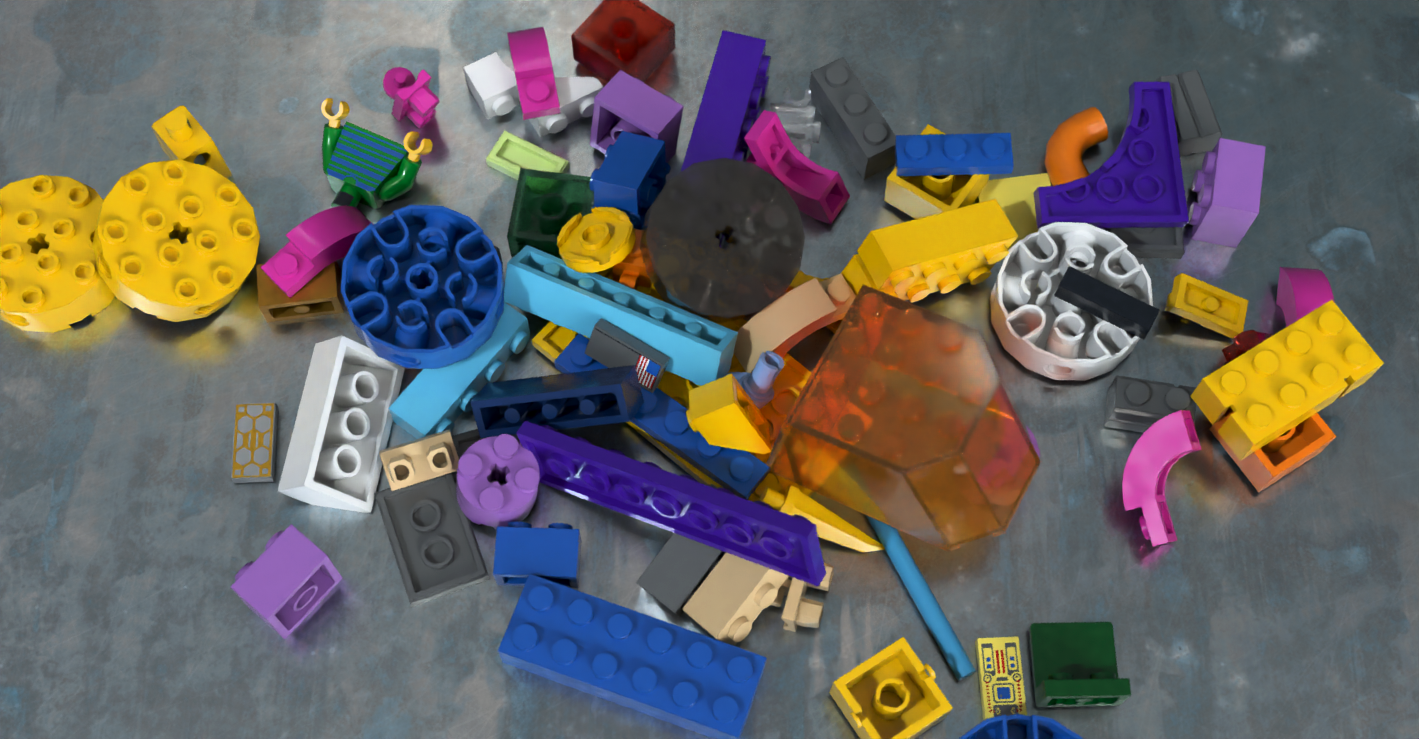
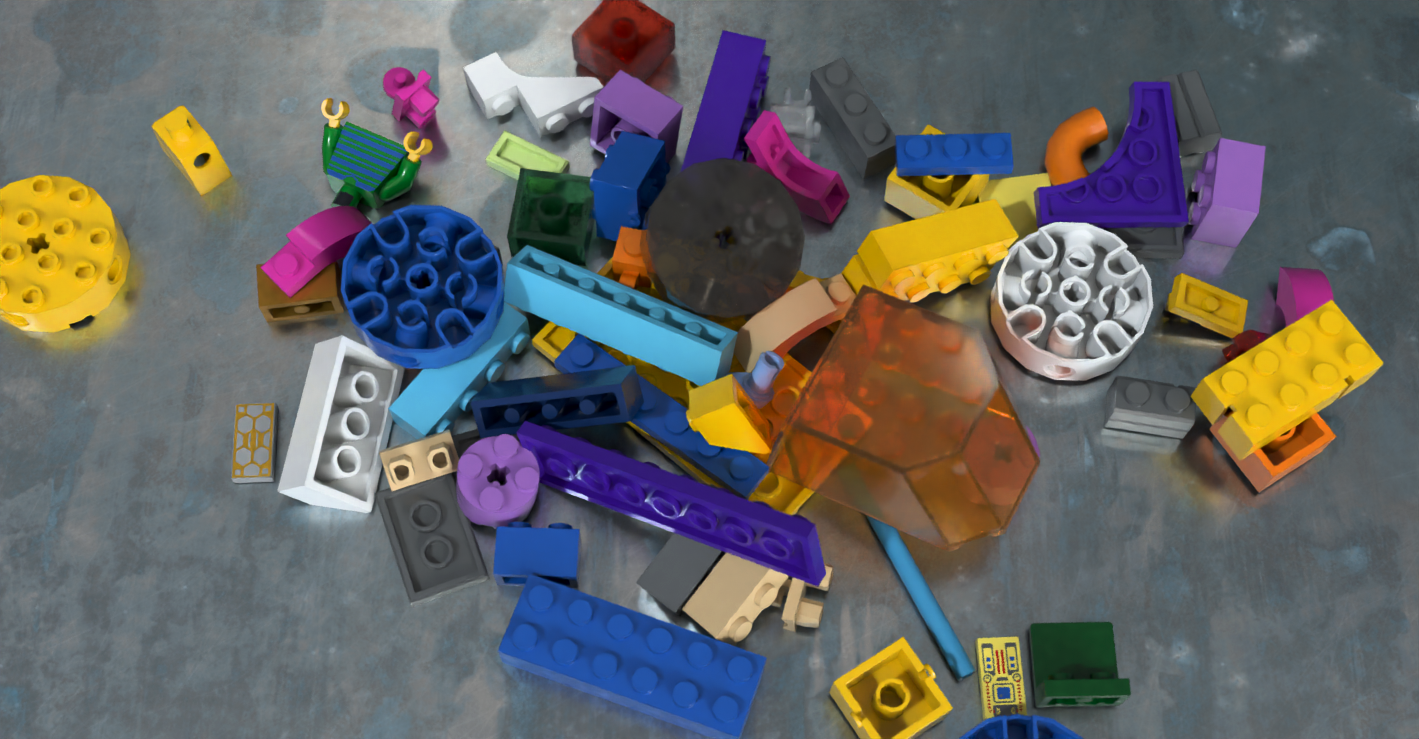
(160, 273): yellow brick -> none
(286, 580): medium lavender brick -> none
(533, 73): dark pink arch -> none
(596, 240): yellow tile -> none
(618, 349): dark grey tile -> none
(828, 524): yellow bar -> none
(1106, 302): black piece -> none
(1148, 468): dark pink arch -> none

